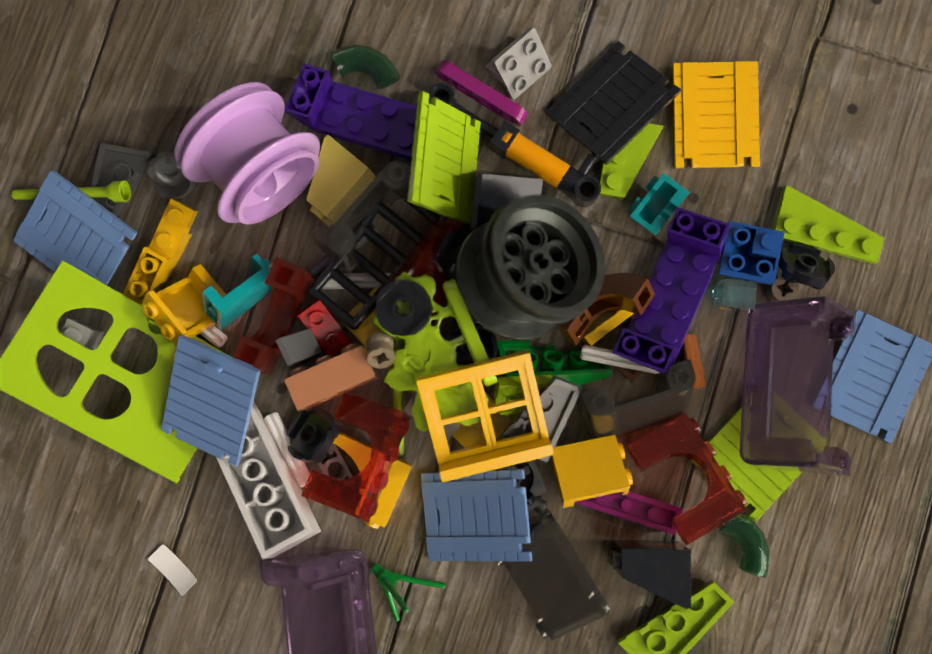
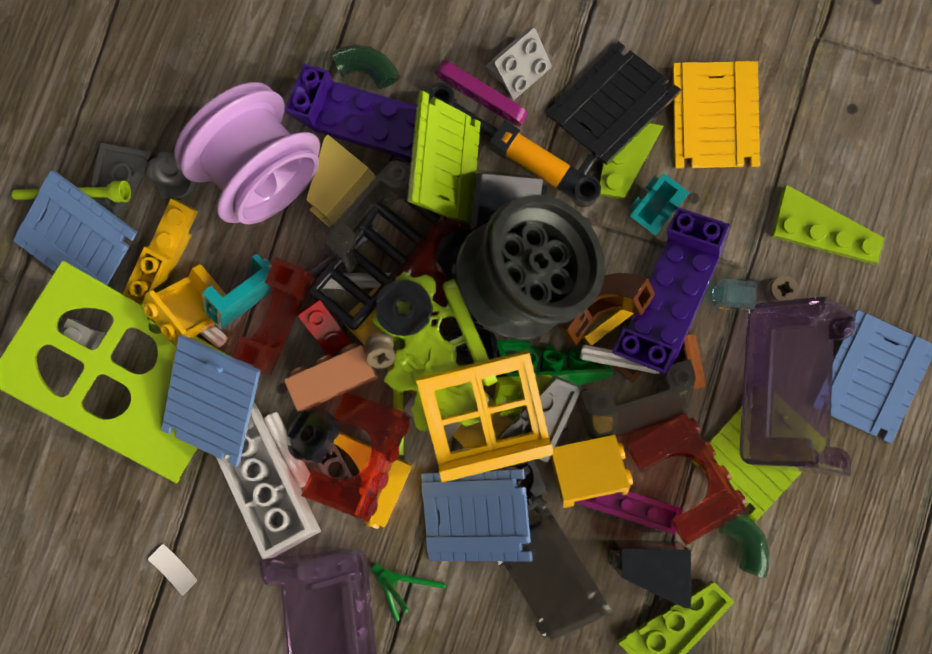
(299, 348): dark grey slope -> none
(751, 253): blue slope -> none
(804, 265): black plate -> none

